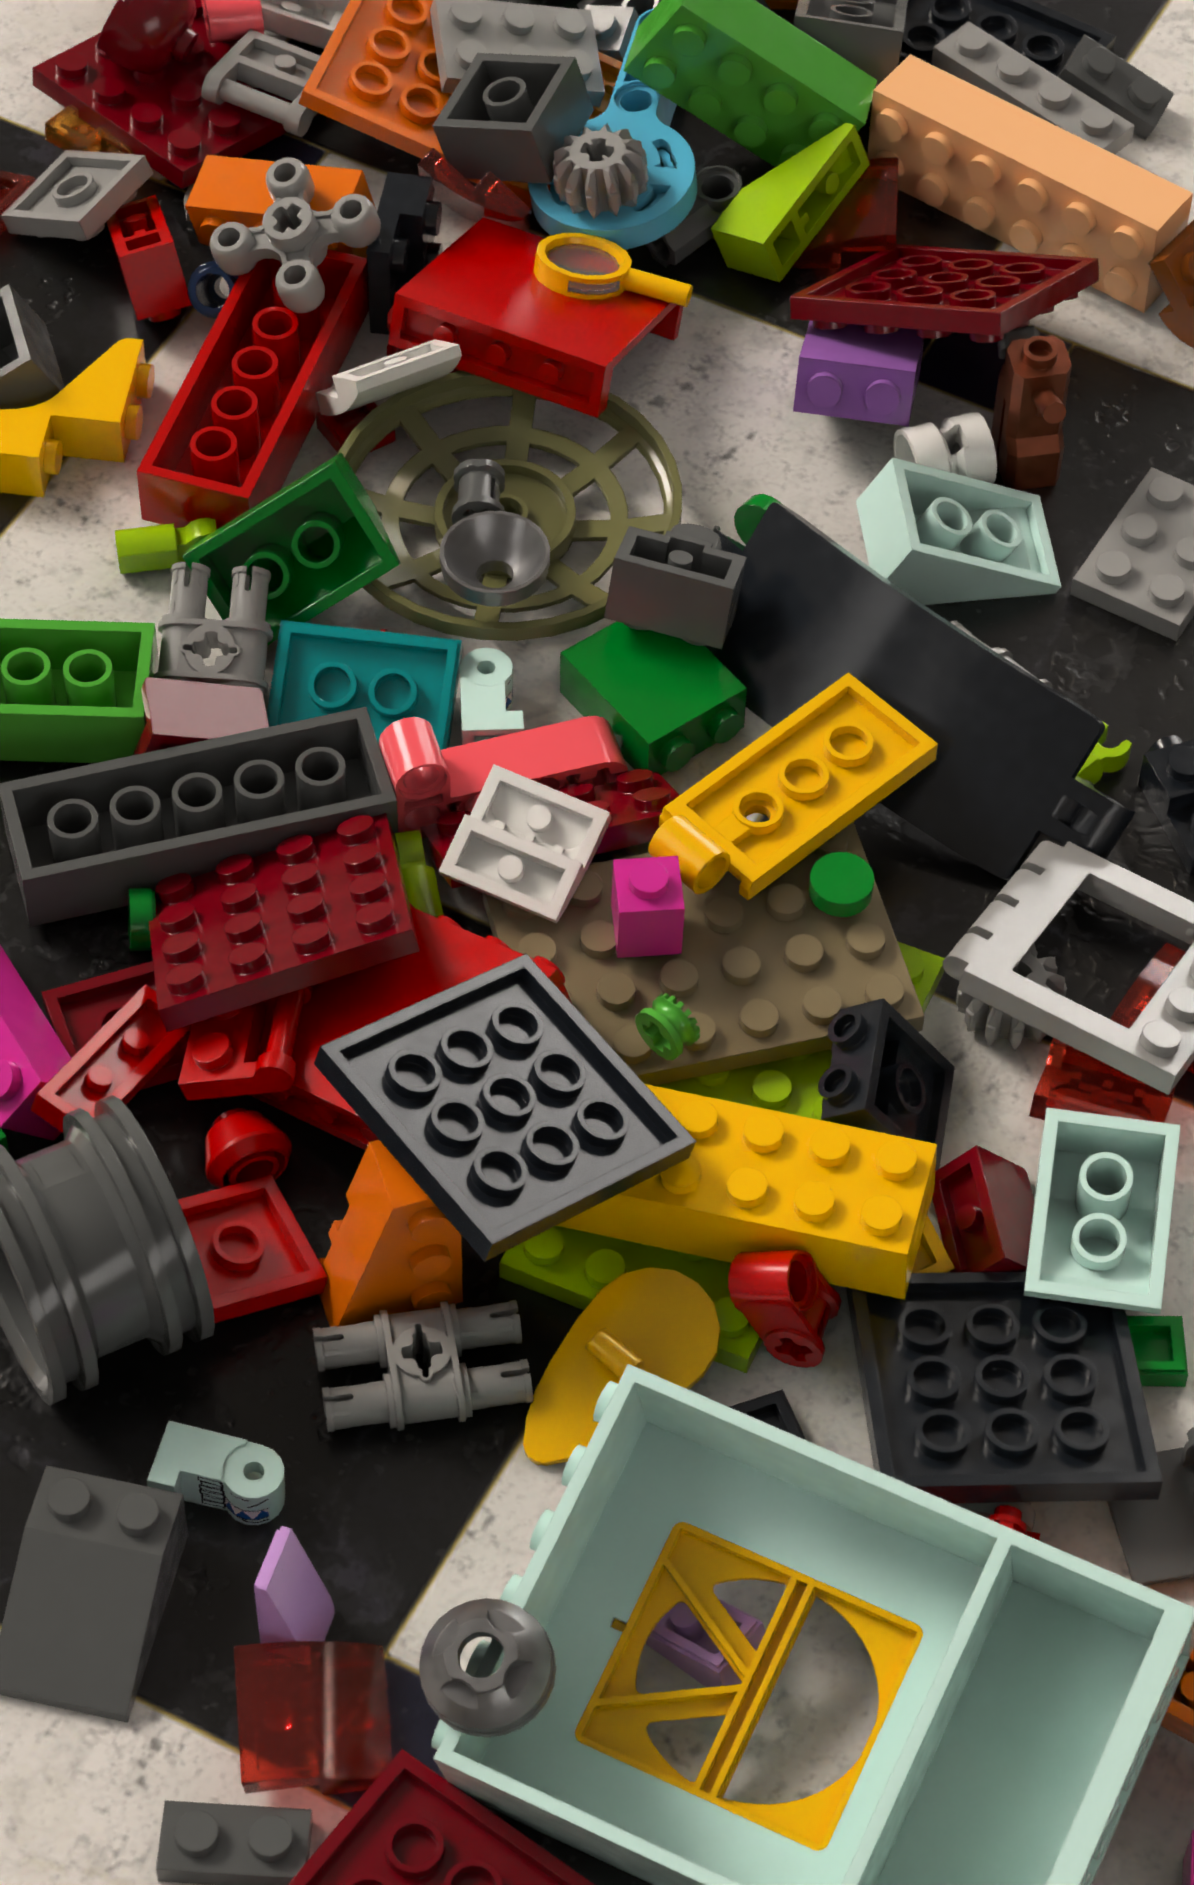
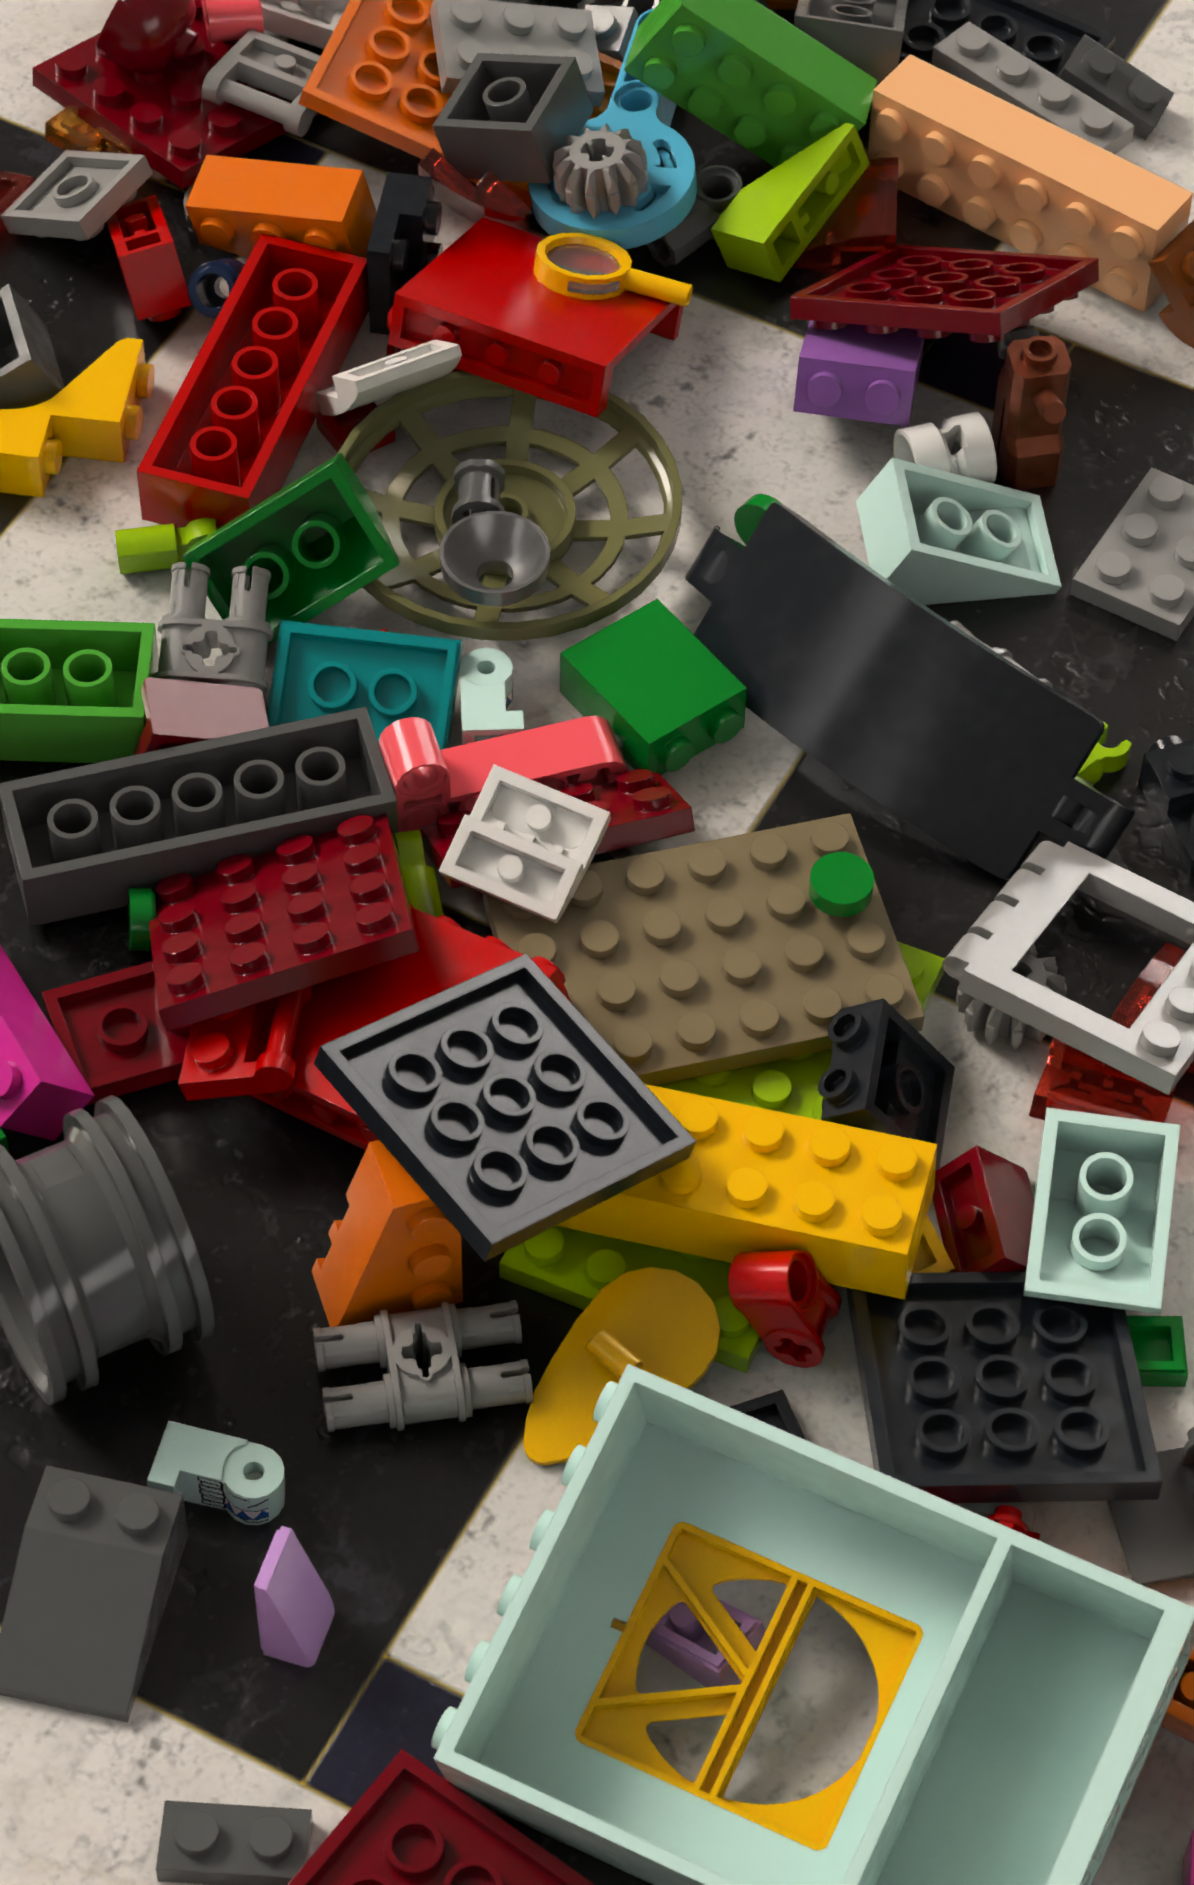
(113, 1061): red plate -> none
(244, 1148): red cone -> none
(251, 1248): red plate -> none
(295, 235): light grey gear -> none
(312, 1715): clear red slope -> none
(505, 1698): flat silver piece -> none
(647, 906): dark pink brick -> none
(667, 1027): bright green bush -> none
(676, 584): dark grey brick -> none
(804, 775): yellow hinge -> none

